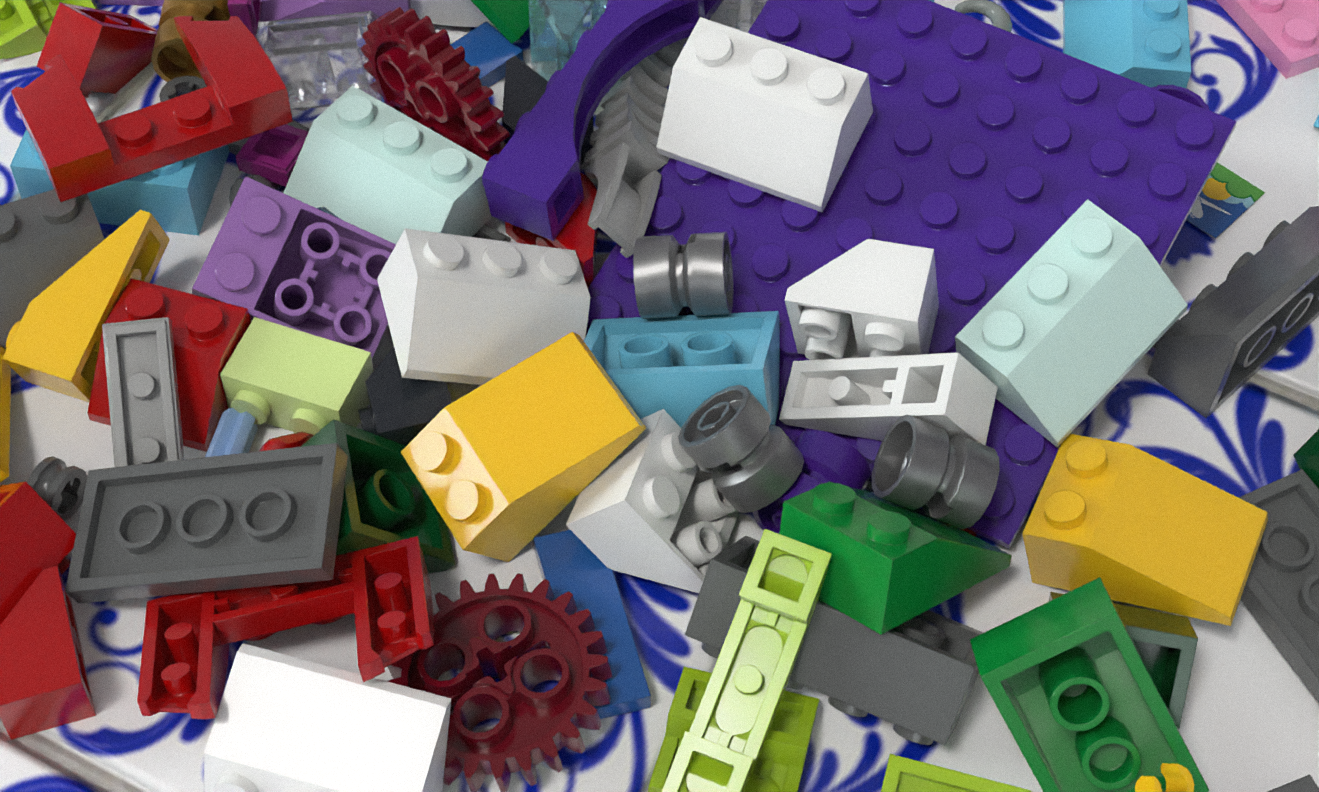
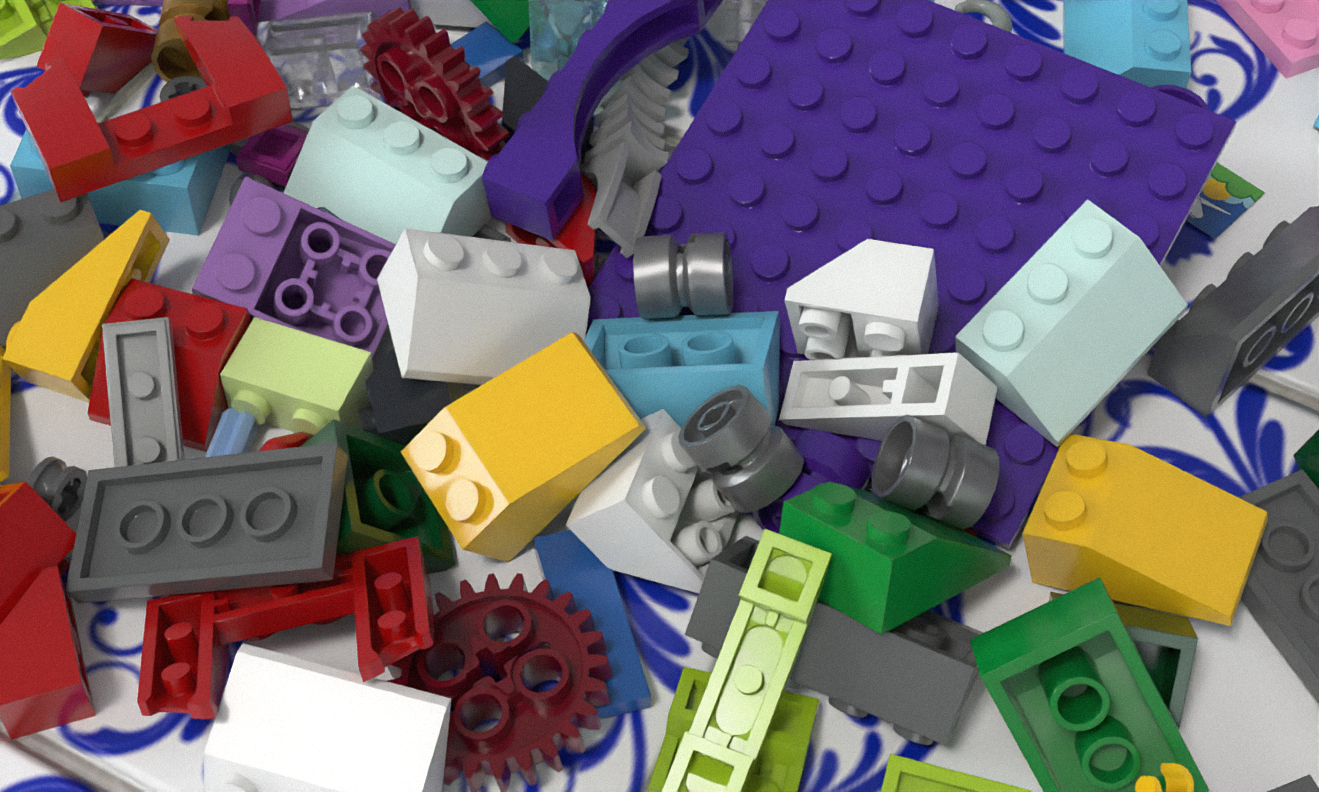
(763, 113): white slope -> none

